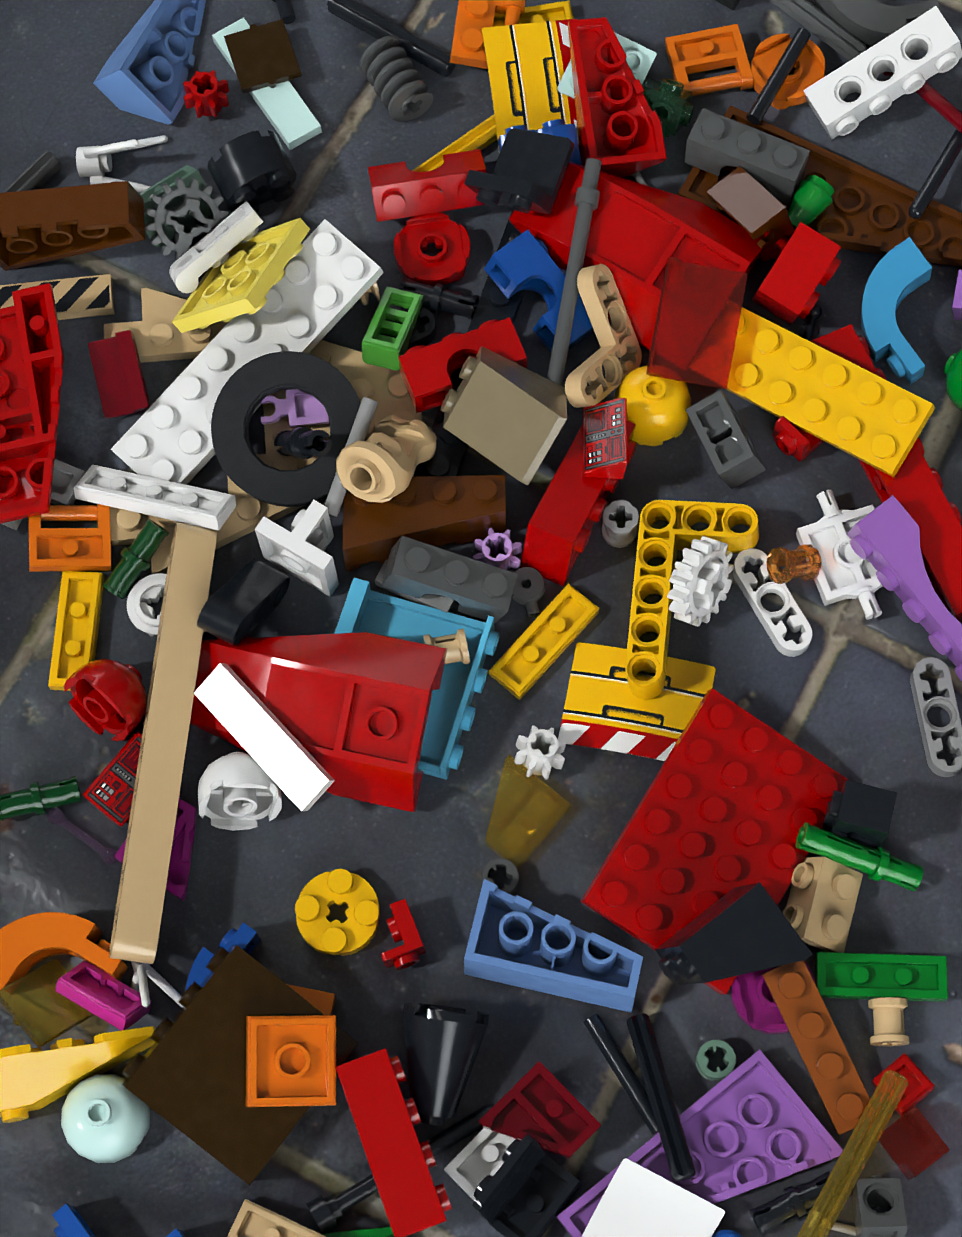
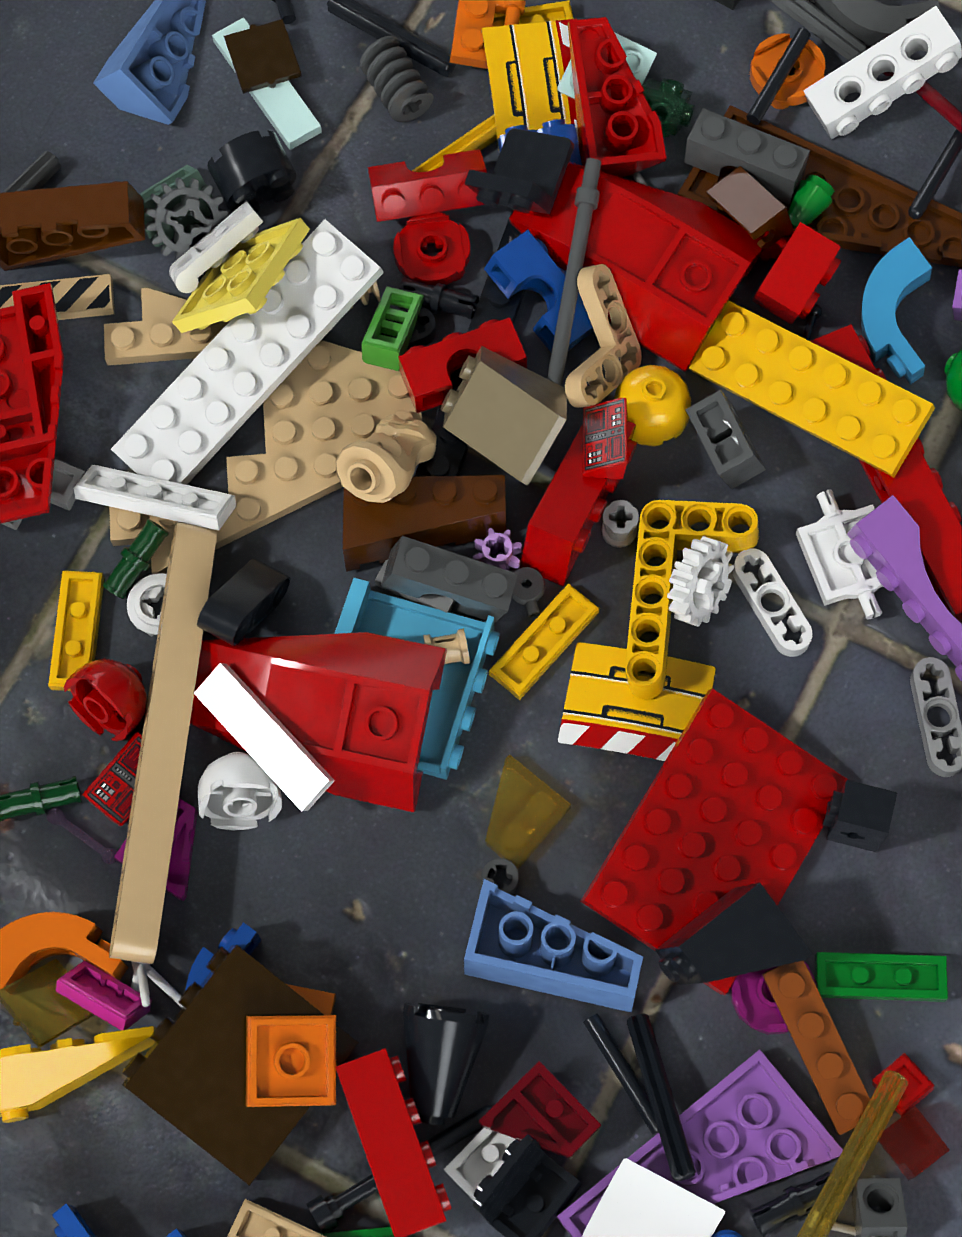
(70, 547): orange plate -> none
(96, 160): white plant -> none
(104, 1119): light aqua cylinder -> none
(119, 375): dark red panel -> none
(206, 94): red gear -> none
(236, 406): black tyre -> none
(300, 407): lavender plate -> none
(303, 443): black pin -> none
(303, 548): white bracket -> none
(337, 937): yellow plate -> none
(358, 432): light grey bar -> none
(403, 928): red bracket -> none
(540, 752): white gear -> none
(696, 324): clear red piece -> none
(709, 51): orange plate -> none
(728, 1059): sand green bush -> none
(792, 559): clear orange bush -> none
(794, 440): red bracket -> none
(823, 902): tan bracket -> none
(874, 862): green pin -> none
(888, 1022): tan bush -> none

